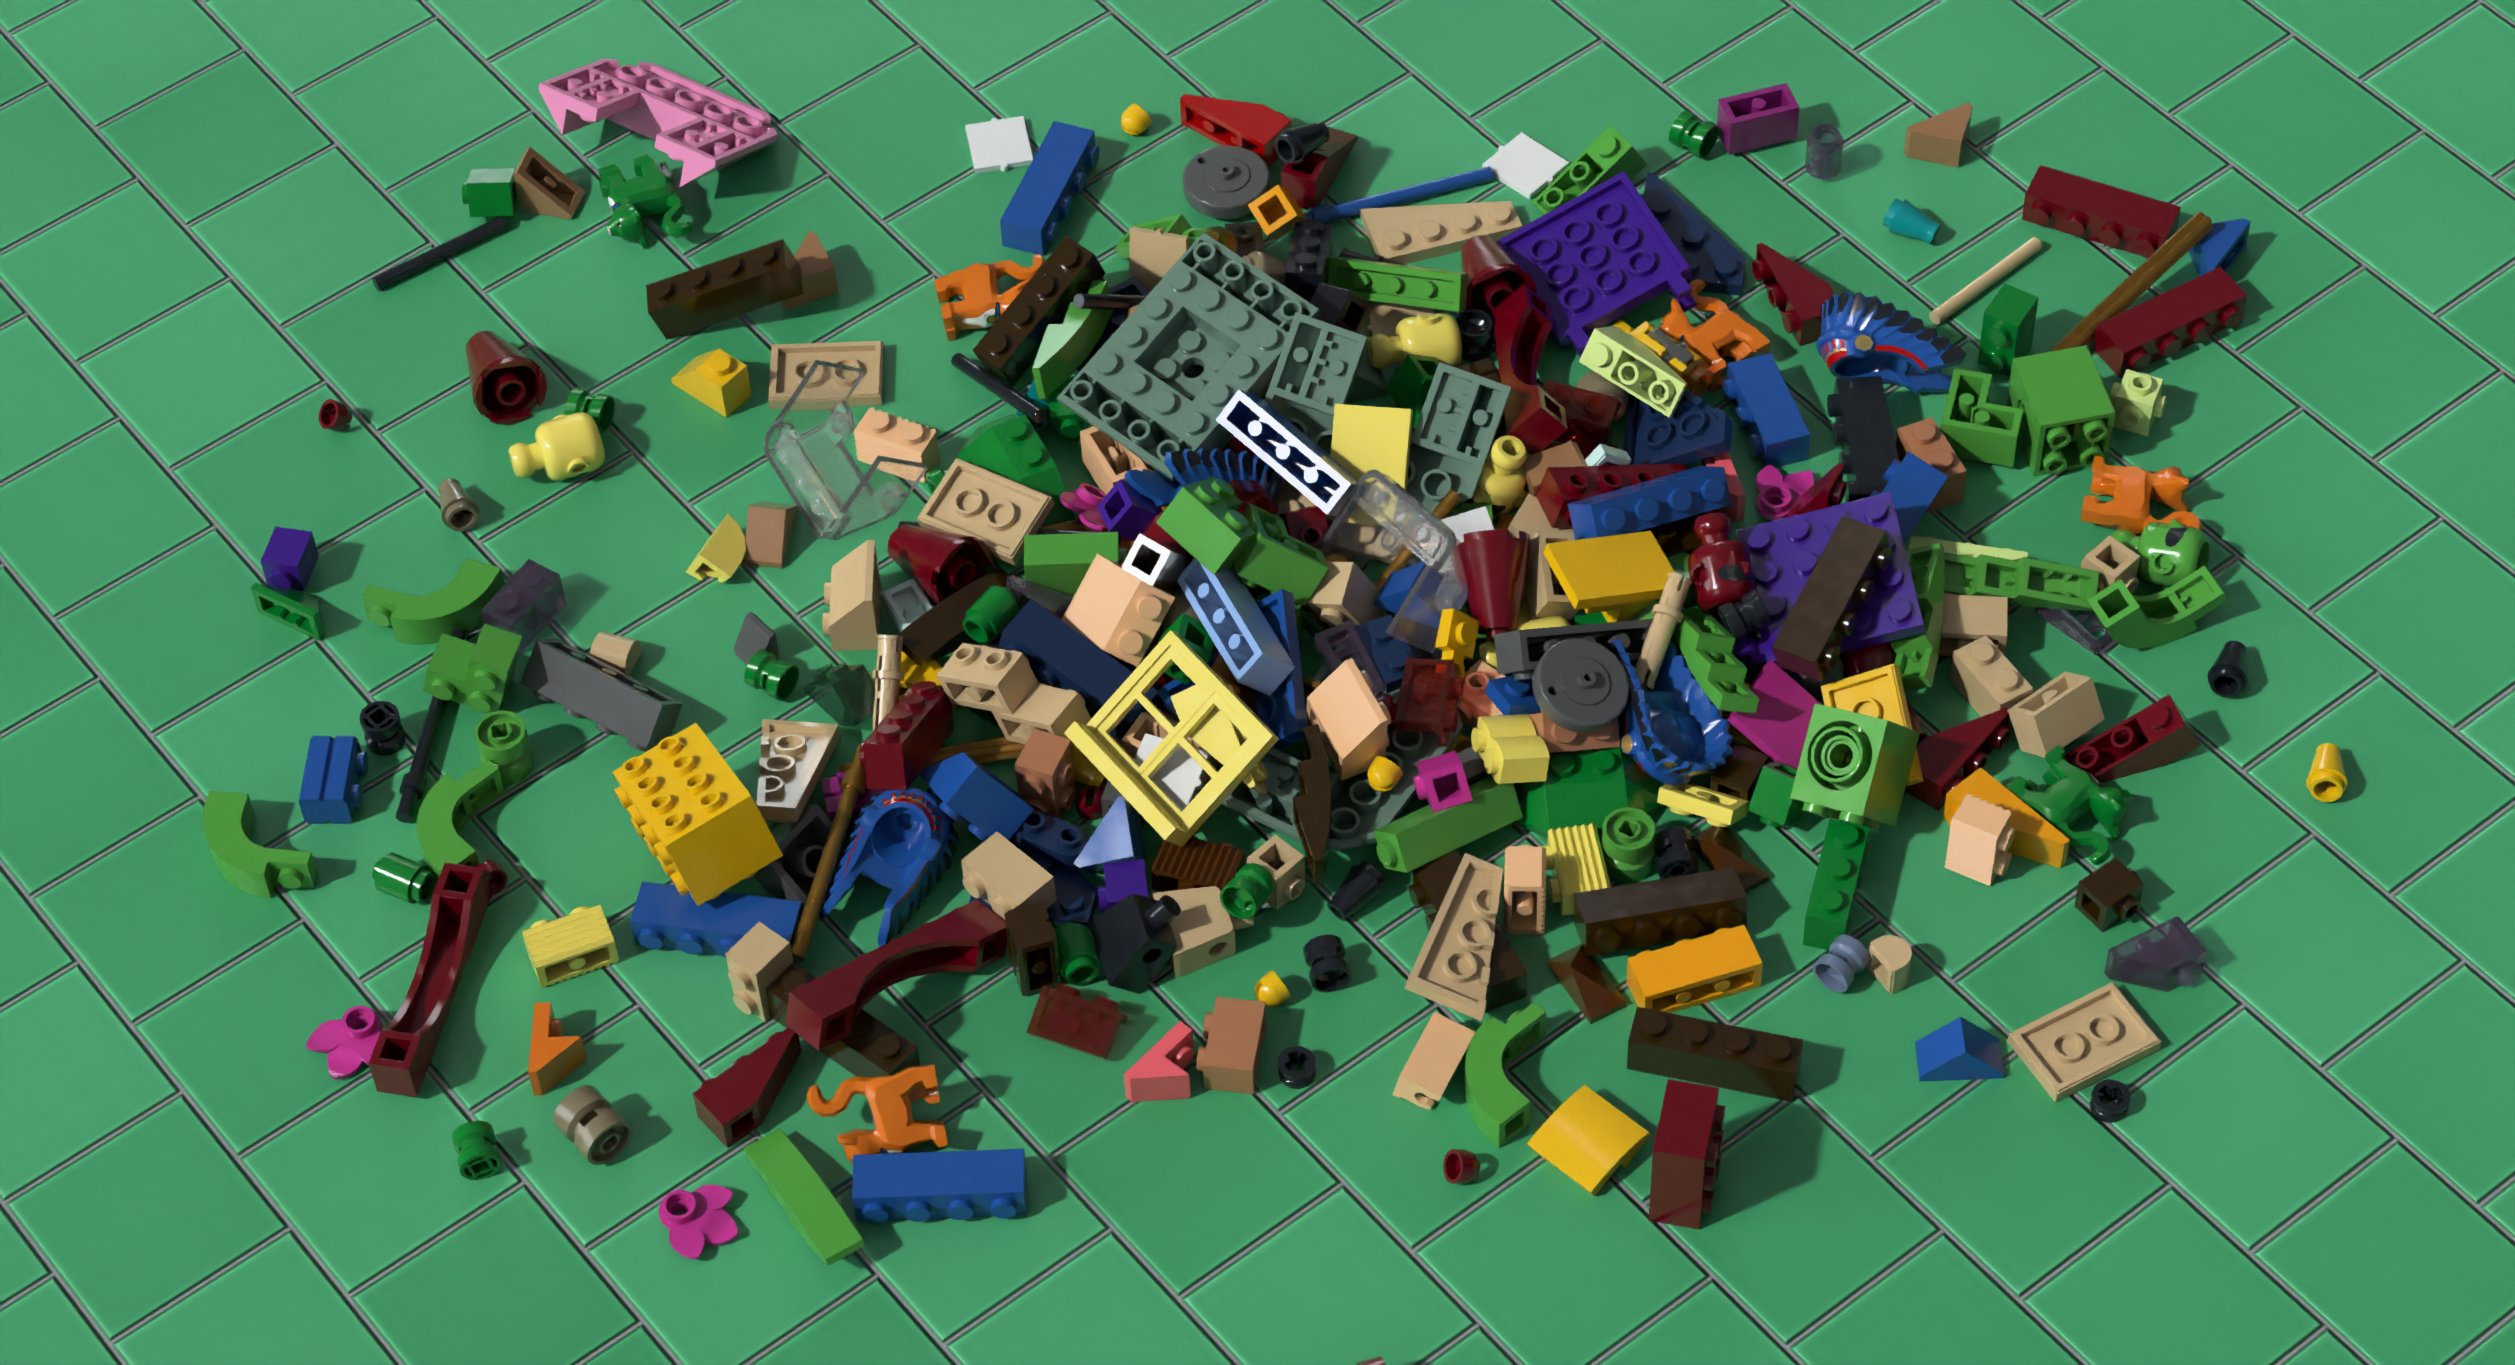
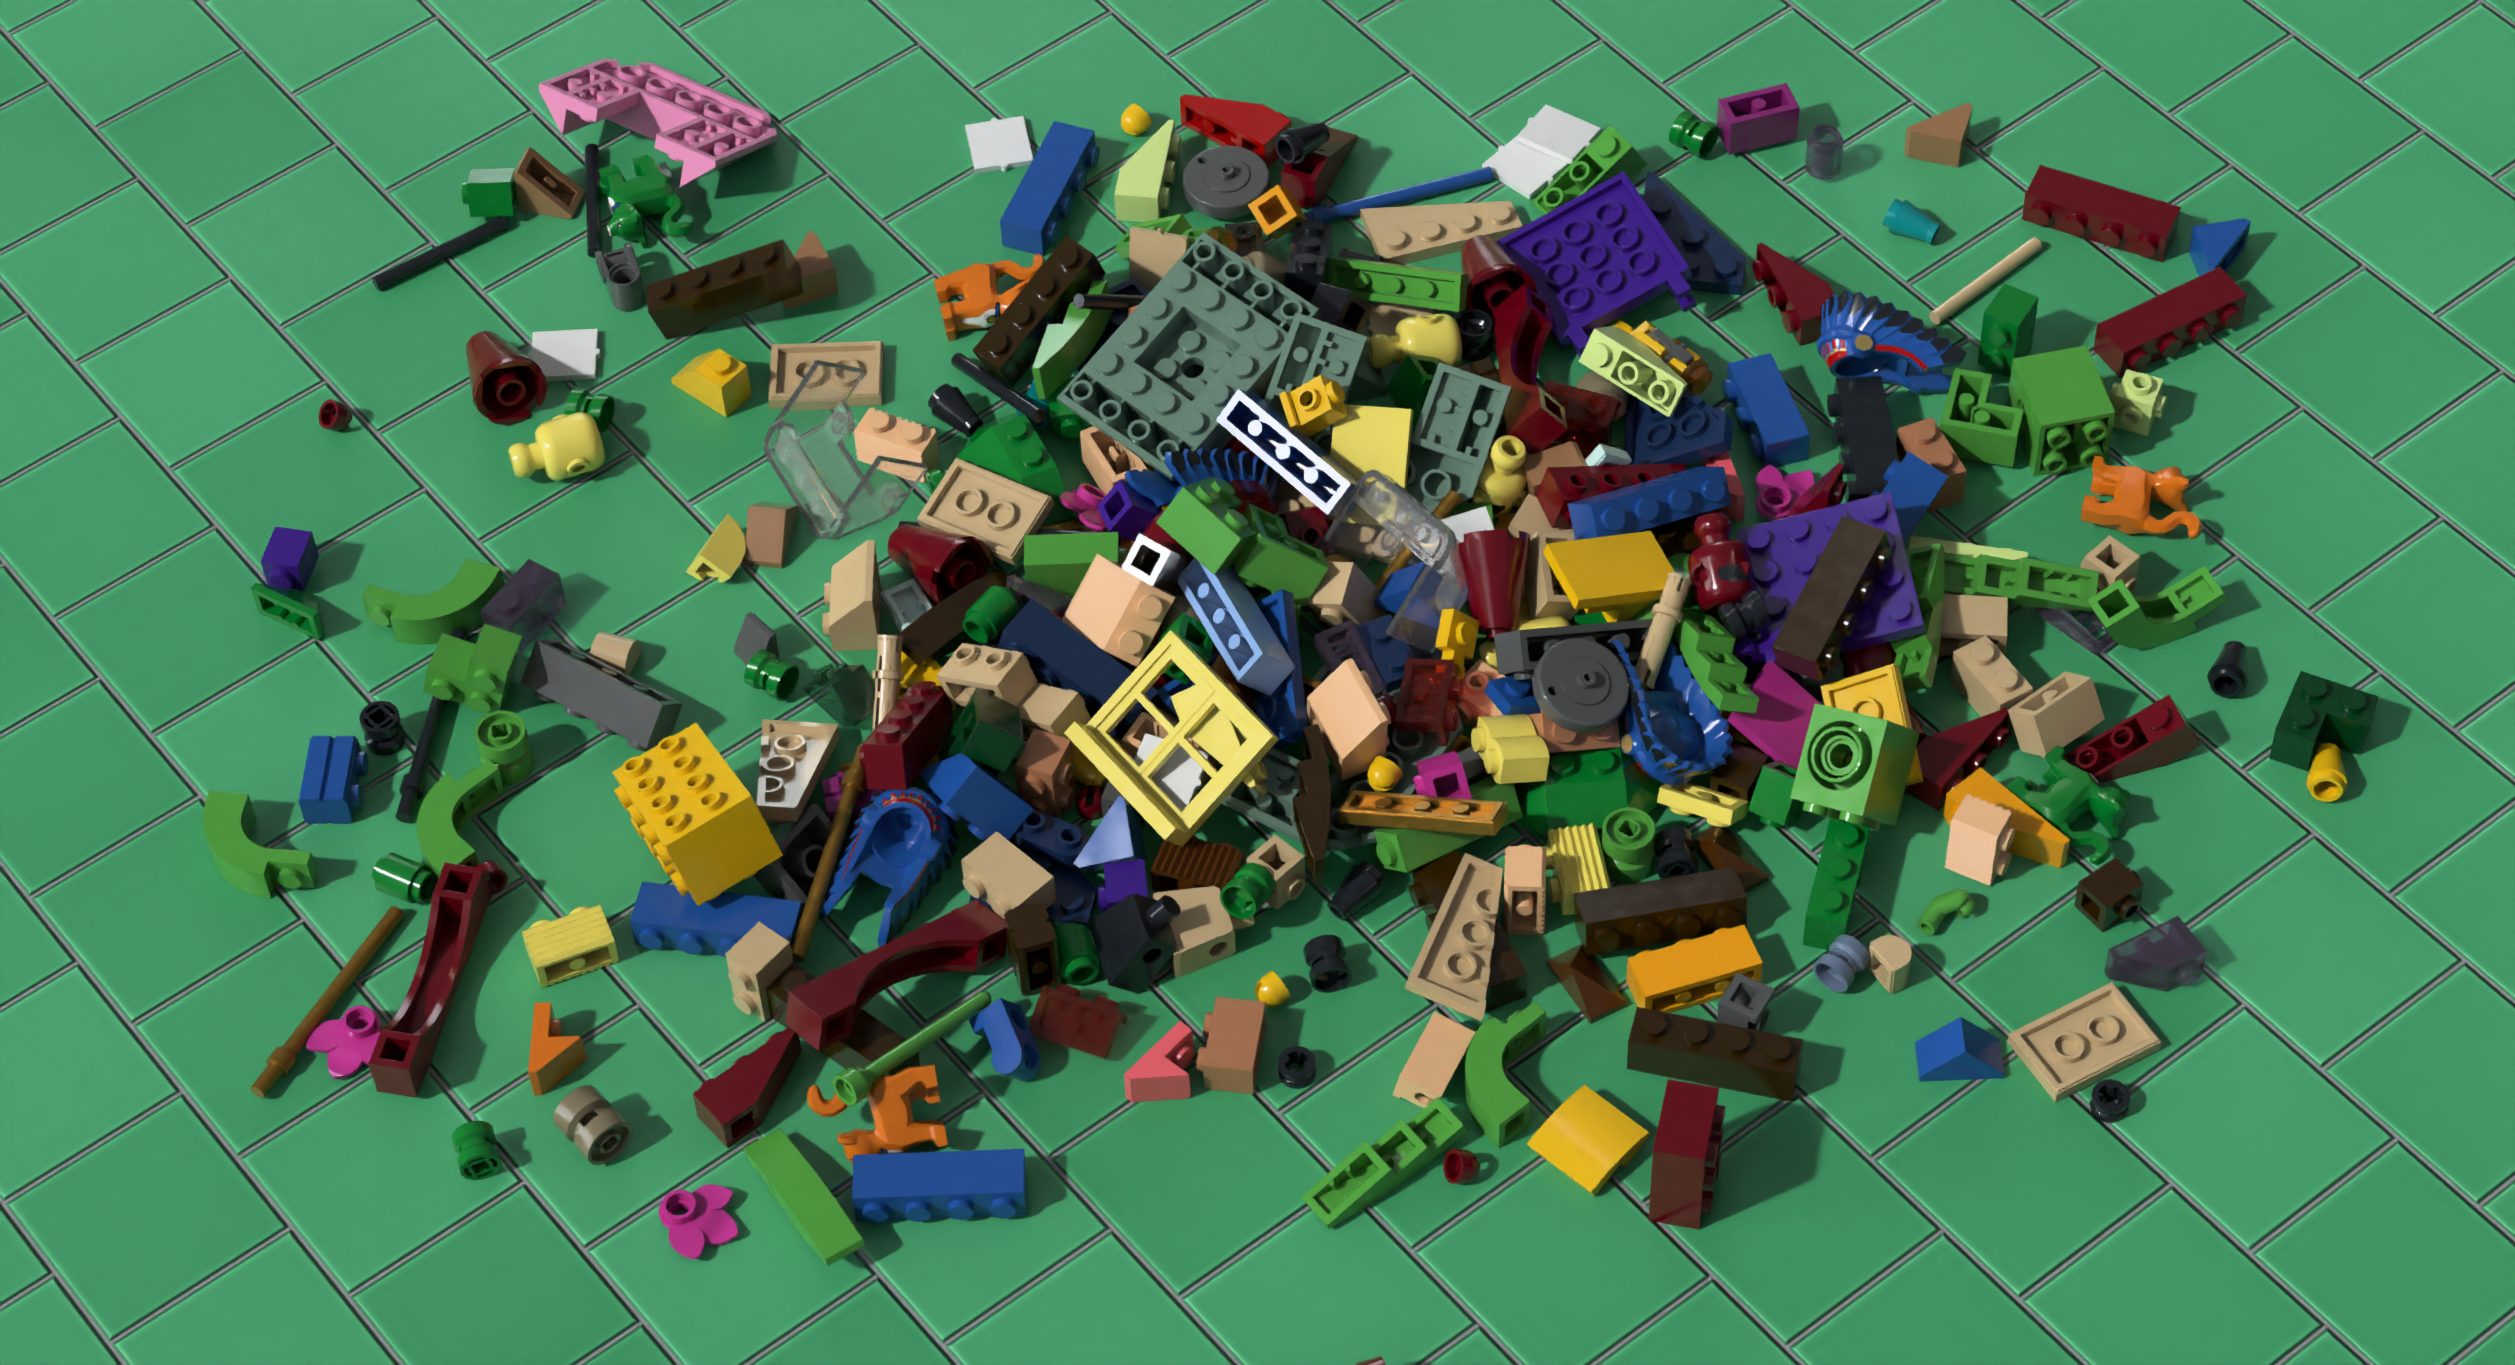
(283, 1057): none -> pearl gold bar
(457, 507): dark tan cone -> none
(566, 354): none -> white piece
(593, 199): none -> black bar
(622, 277): none -> dark grey piece
(854, 1084): none -> bright green piece
(954, 409): none -> black cone
(986, 732): none -> dark green brick
(1010, 1038): none -> blue leg
(1144, 178): none -> yellowish green slope
(1314, 405): none -> yellow brick
(1384, 1165): none -> bright green slope
(1423, 812): none -> pearl gold tile
(1558, 134): none -> white piece
(1716, 338): orange animal -> none
(1745, 1003): none -> dark grey brick
(1940, 906): none -> bright green arm
(2138, 281): pearl gold axle -> none
(2167, 551): bright green piece -> none
(2321, 713): none -> dark green brick

